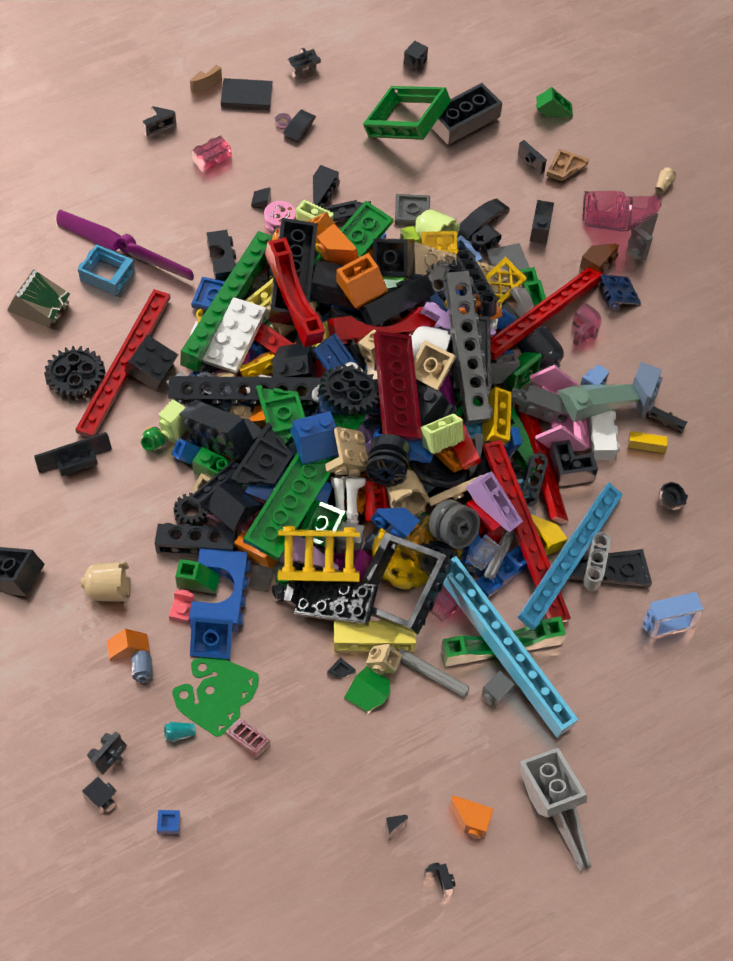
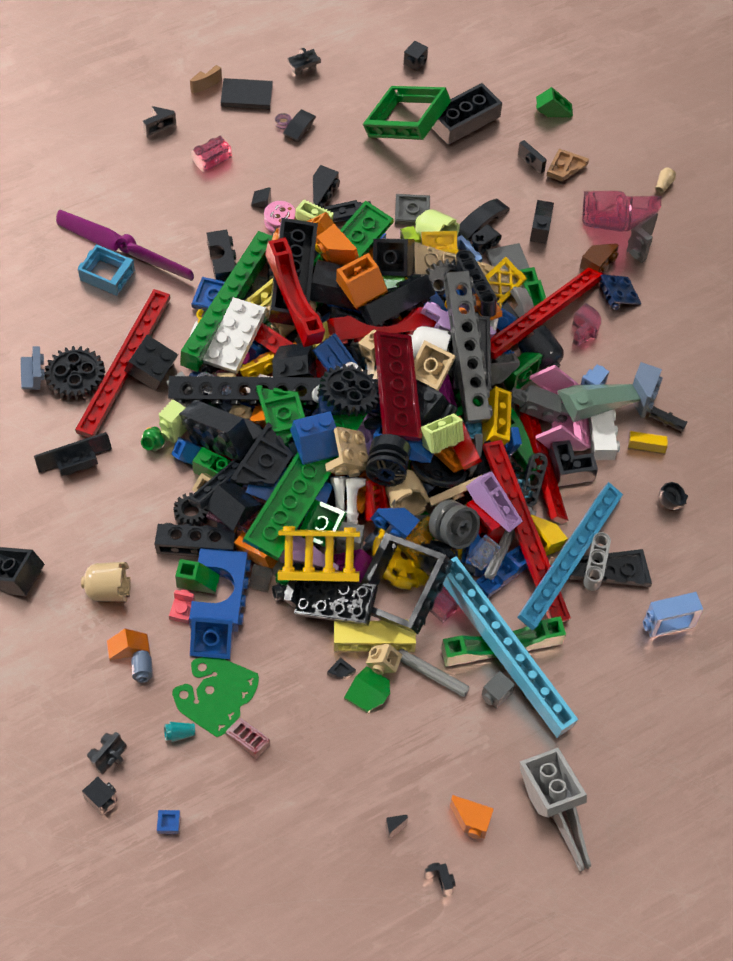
(31, 370): none -> sand blue bracket
(39, 300): slope -> none

